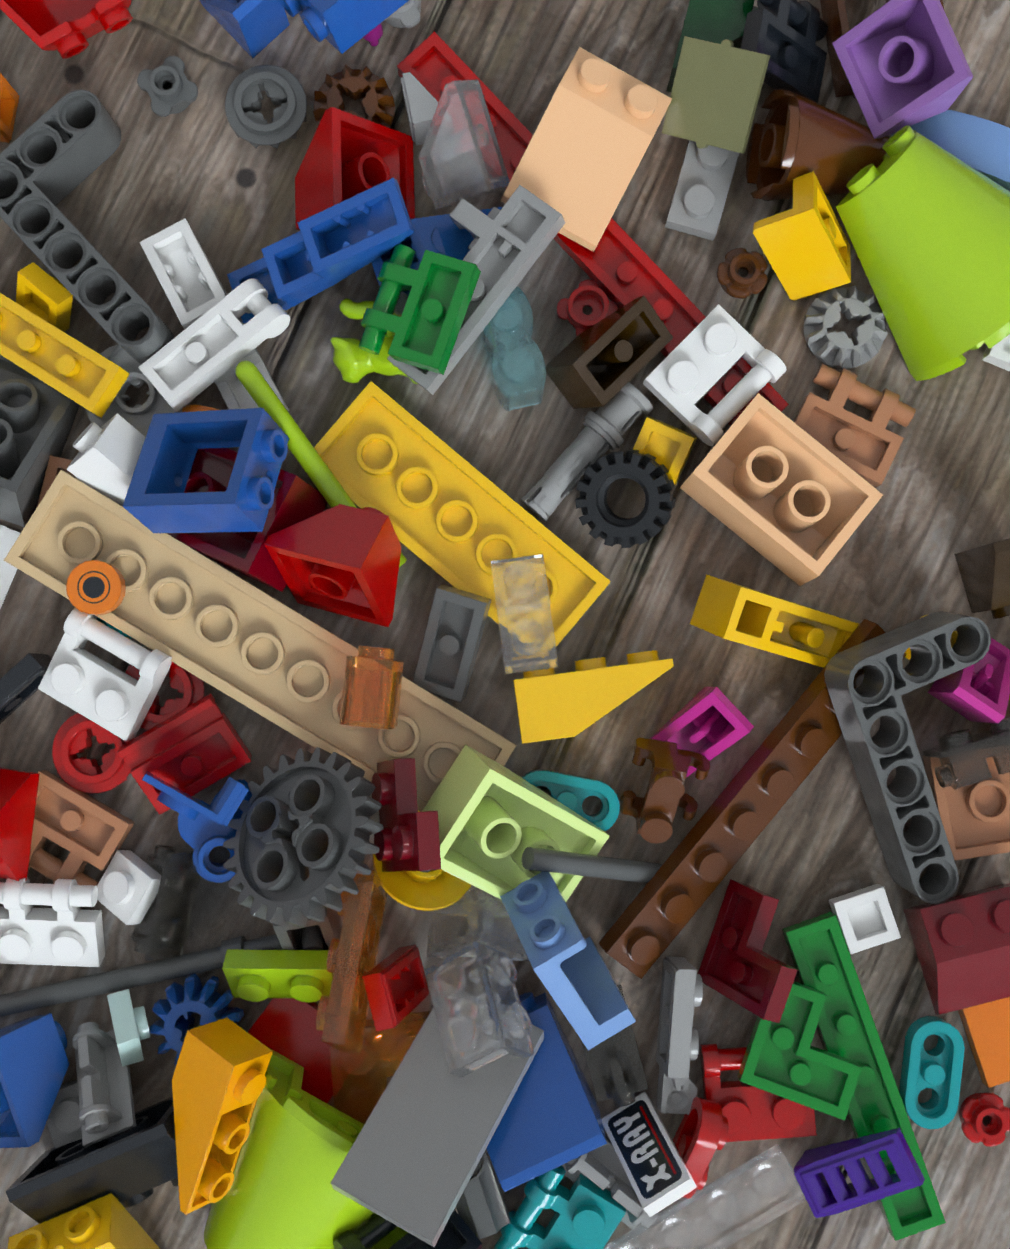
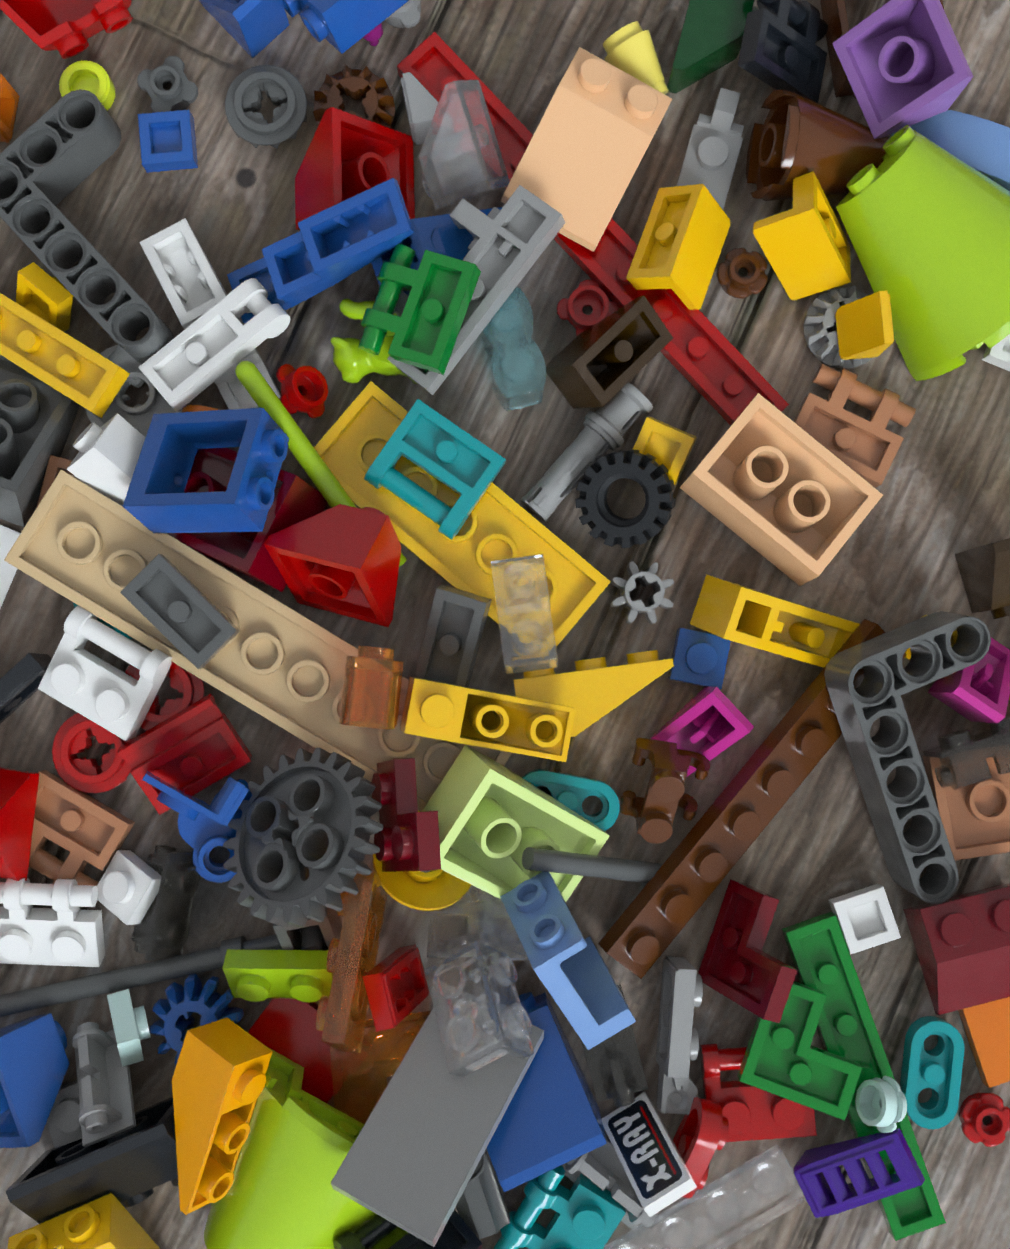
(90, 77): none -> neon yellow tile
(95, 587): orange tile -> none
(167, 141): none -> blue plate
(180, 611): none -> dark grey plate
(312, 385): none -> red plate
(445, 454): none -> teal plate
(487, 719): none -> yellow slope
(635, 54): none -> light yellow cone
(646, 579): none -> light grey gear
(680, 244): none -> yellow panel
(699, 658): none -> blue plate
(701, 363): white plate -> none
(715, 94): olive piece -> none
(865, 326): none -> yellow slope
(881, 1103): none -> light aqua plate

